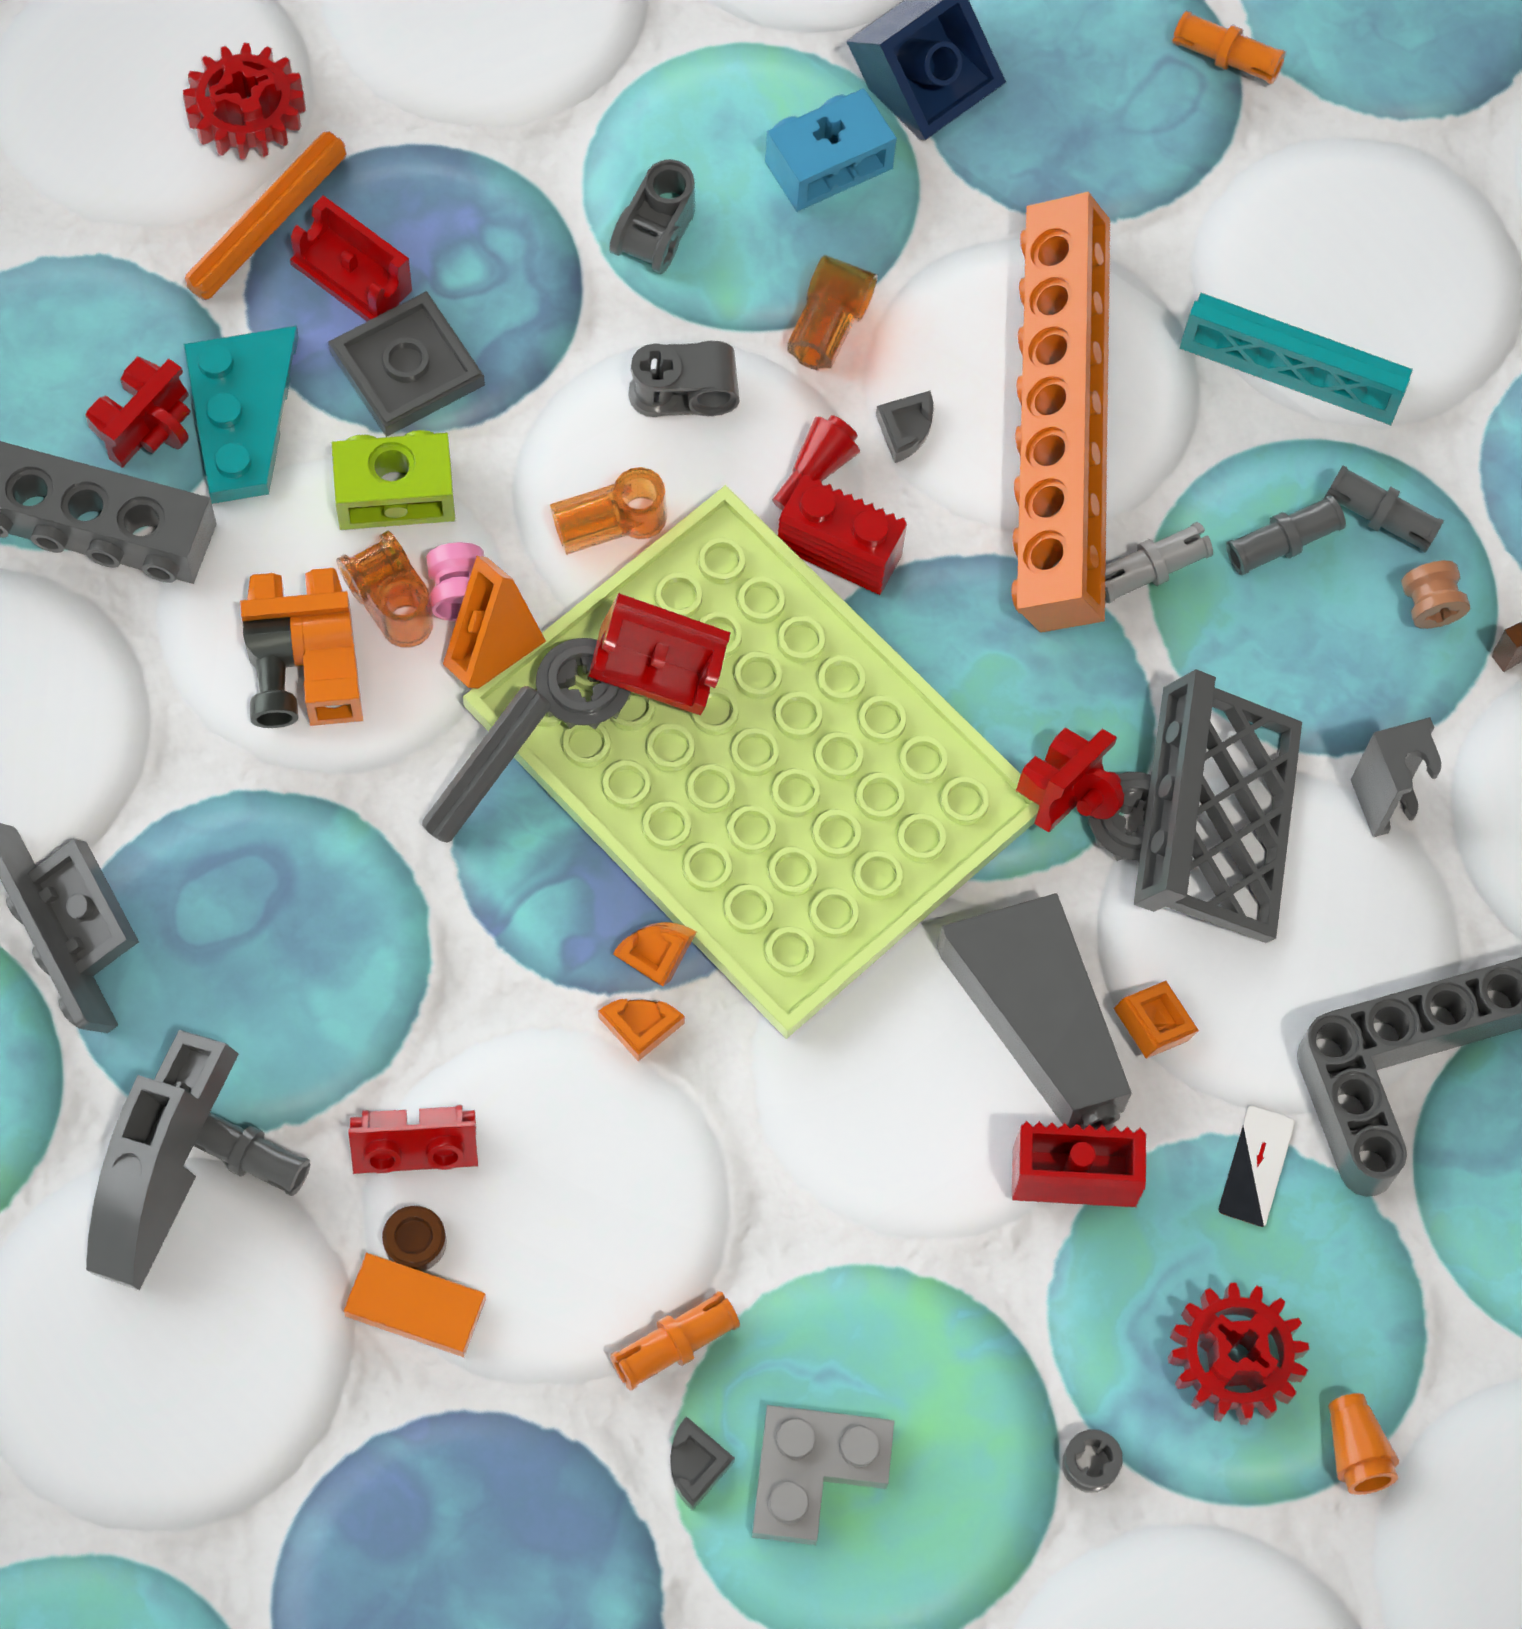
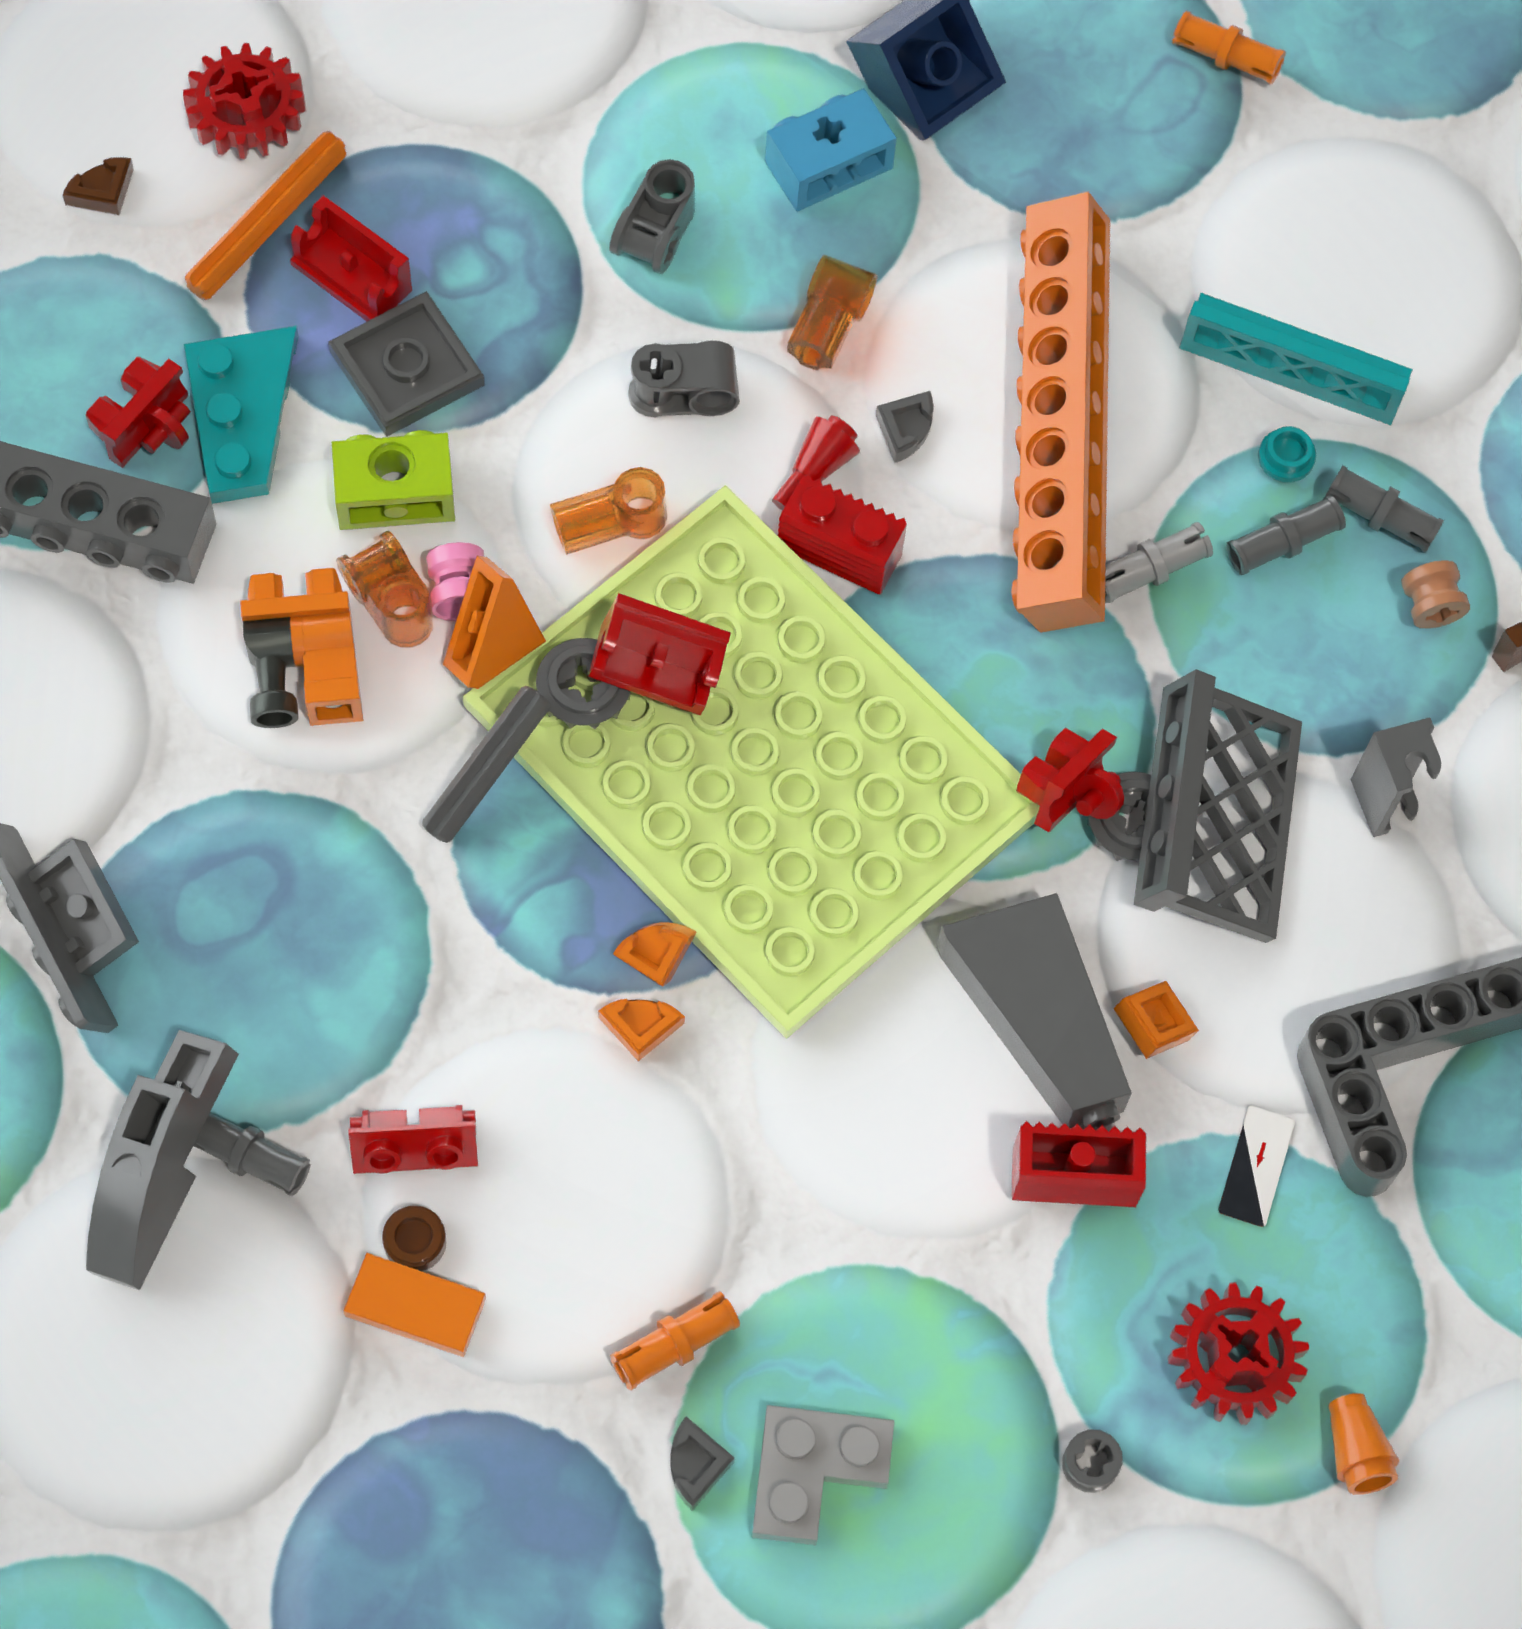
(101, 187): none -> reddish brown tile
(1287, 454): none -> teal plate

